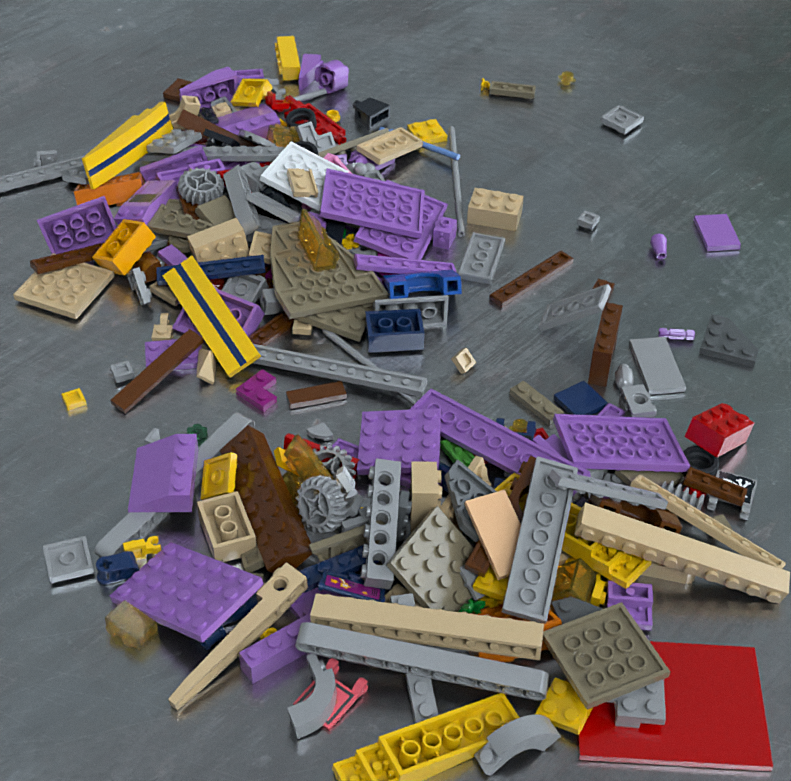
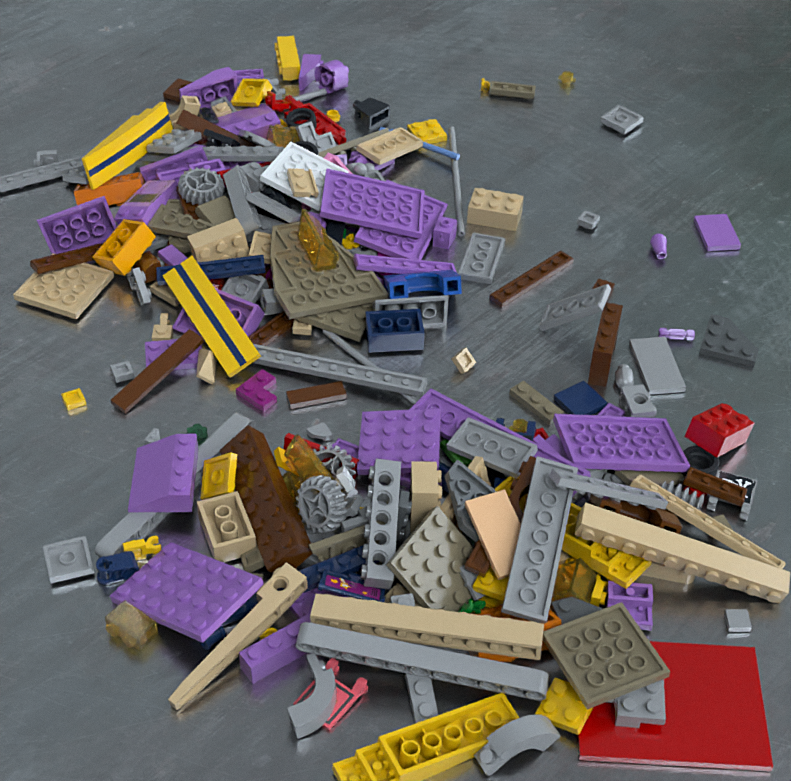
(498, 448): none -> light grey plate
(737, 620): none -> light grey tile

